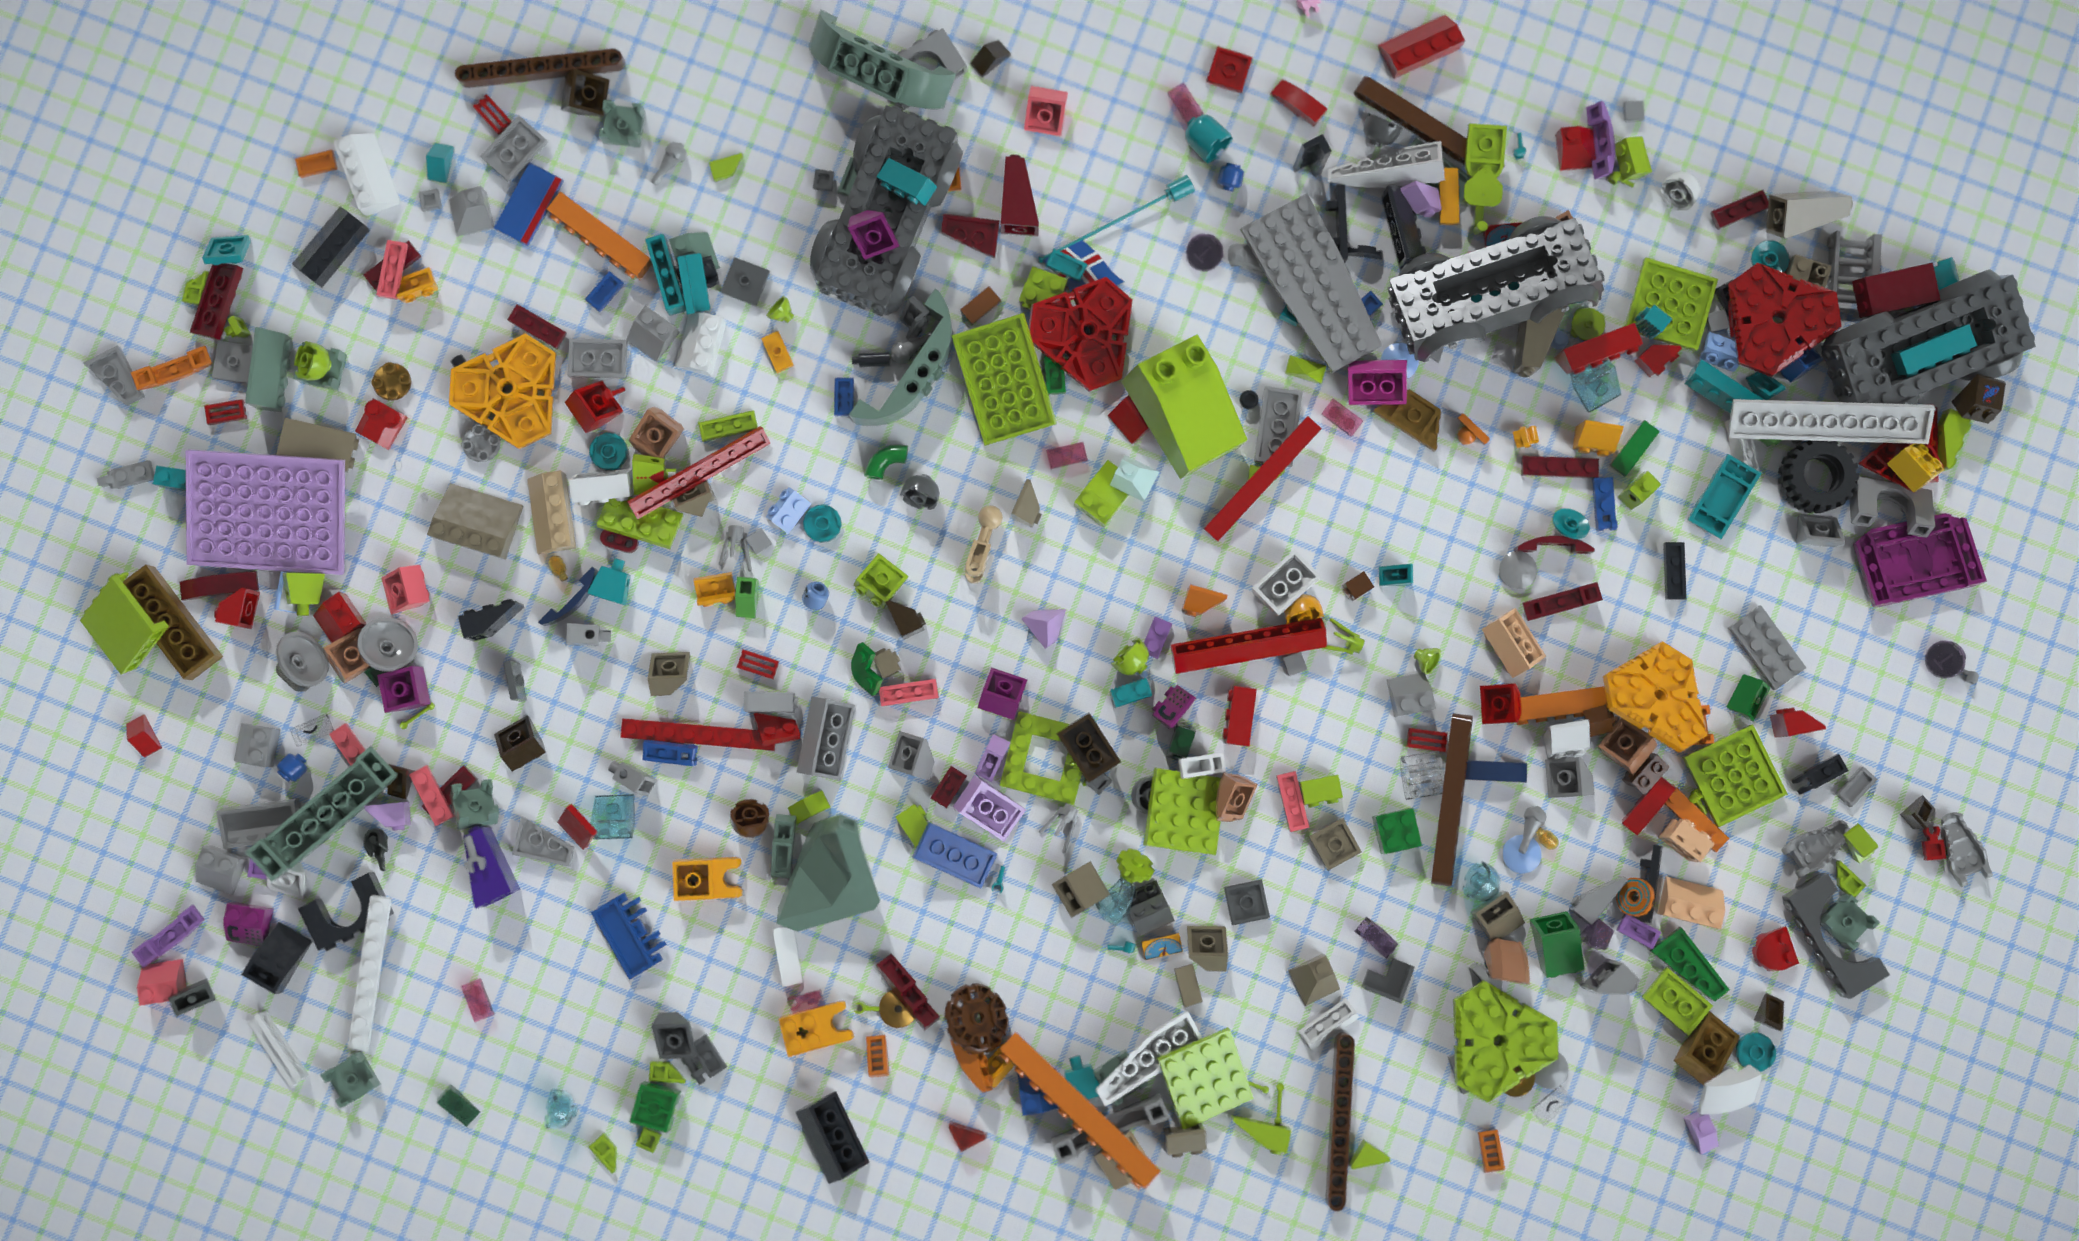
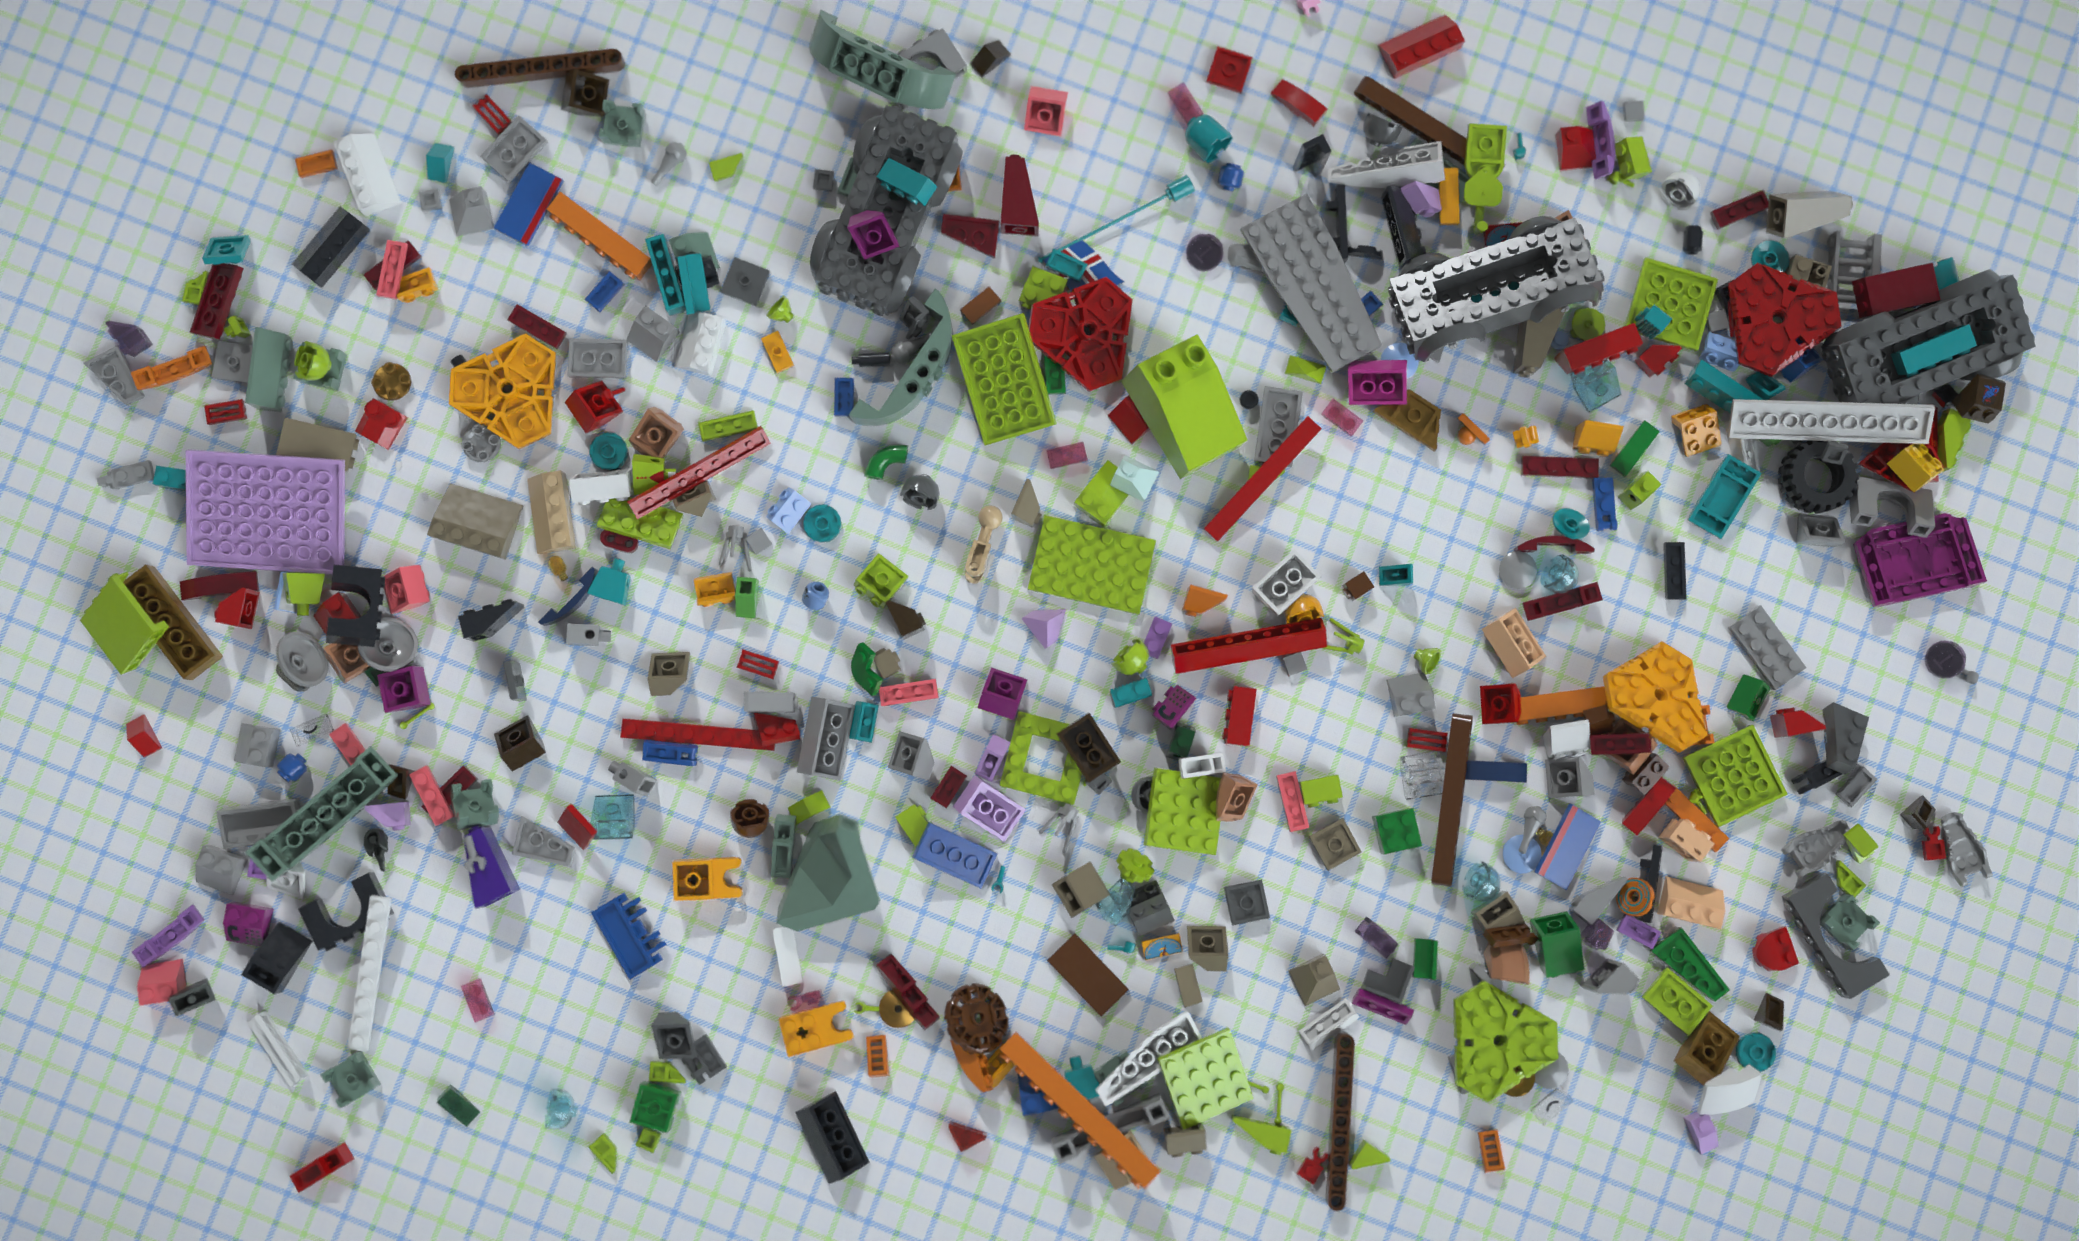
(130, 337): none -> clear purple slope
(321, 1167): none -> red slope
(364, 629): none -> black arch
(863, 721): none -> teal slope
(1088, 974): none -> reddish brown tile
(1091, 565): none -> lime plate
(1311, 1168): none -> red plate
(1382, 1006): none -> magenta plate
(1425, 958): none -> green panel
(1510, 935): none -> reddish brown plate
(1561, 575): none -> clear light blue cylinder
(1567, 846): none -> tile
(1620, 743): none -> dark red plate
(1692, 239): none -> black brick
(1698, 429): none -> light orange bracket
(1834, 452): none -> dark grey plate
(1844, 737): none -> dark grey wedge
(1944, 395): none -> black plate

